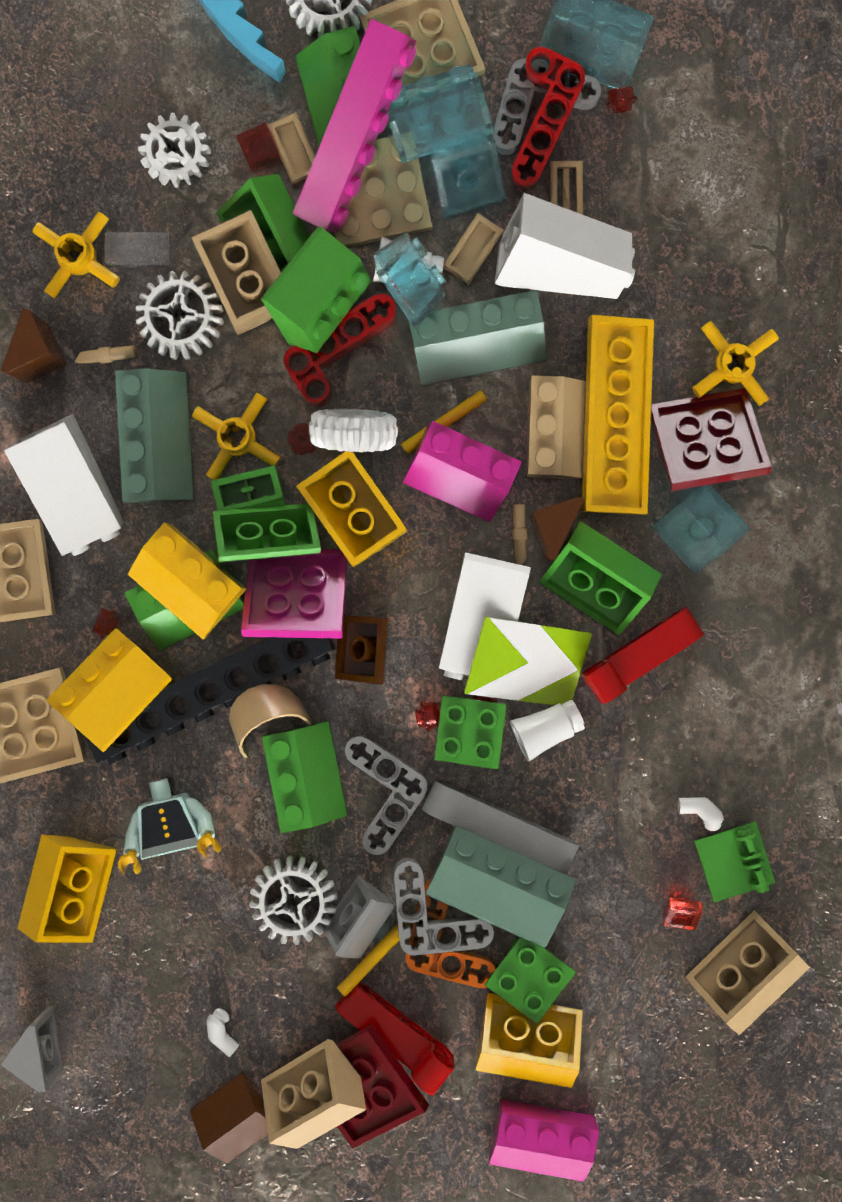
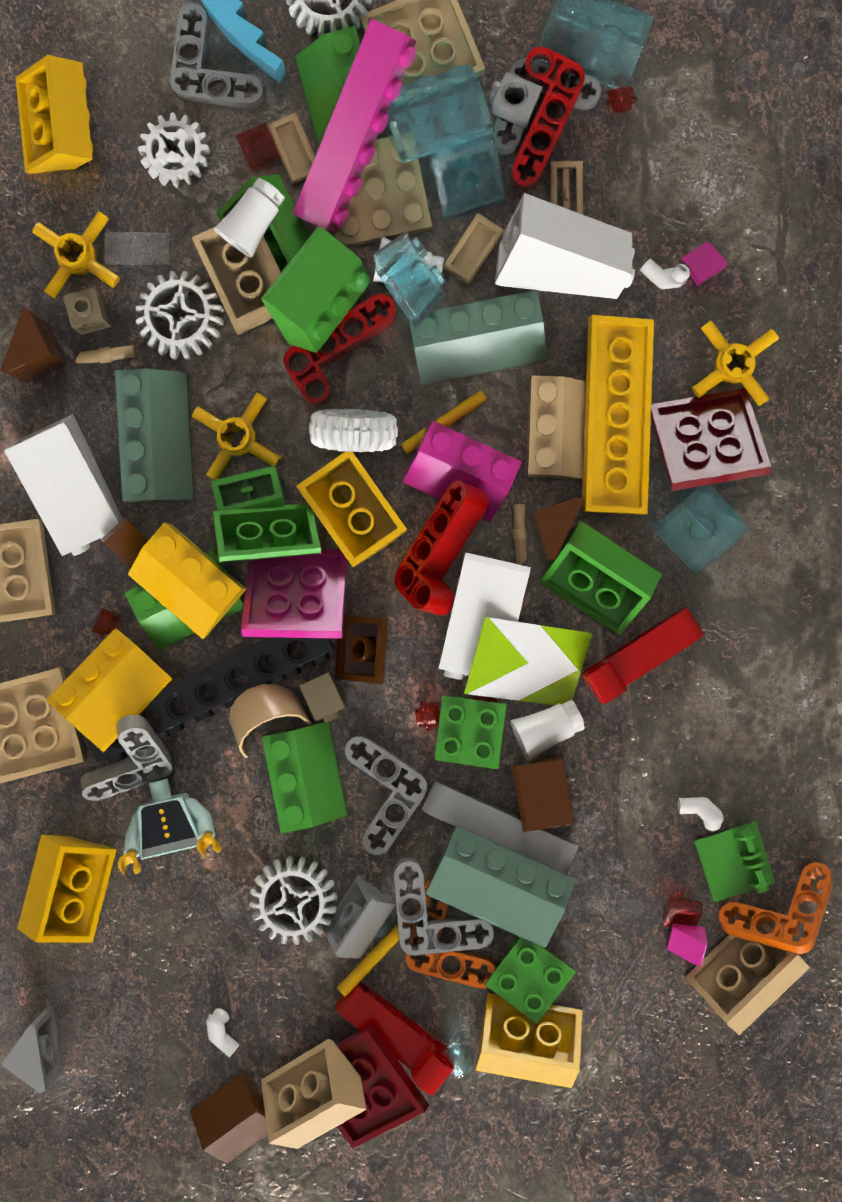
(54, 115): none -> yellow slope
(87, 311): none -> dark tan brick
(125, 541): none -> reddish brown tile
(143, 765): none -> light grey beam
(195, 69): none -> light grey beam
(250, 217): none -> white plant
(298, 446): clear red plate -> none
(323, 697): none -> dark tan brick
(438, 546): none -> red beam
(461, 1057): none -> clear light blue piece
(516, 113): none -> light grey brick
(543, 793): none -> reddish brown slope
(544, 1140): dark pink slope -> none
(665, 278): none -> white arm
(688, 942): none -> dark pink slope
(704, 263): none -> dark pink slope
(785, 924): none -> orange beam

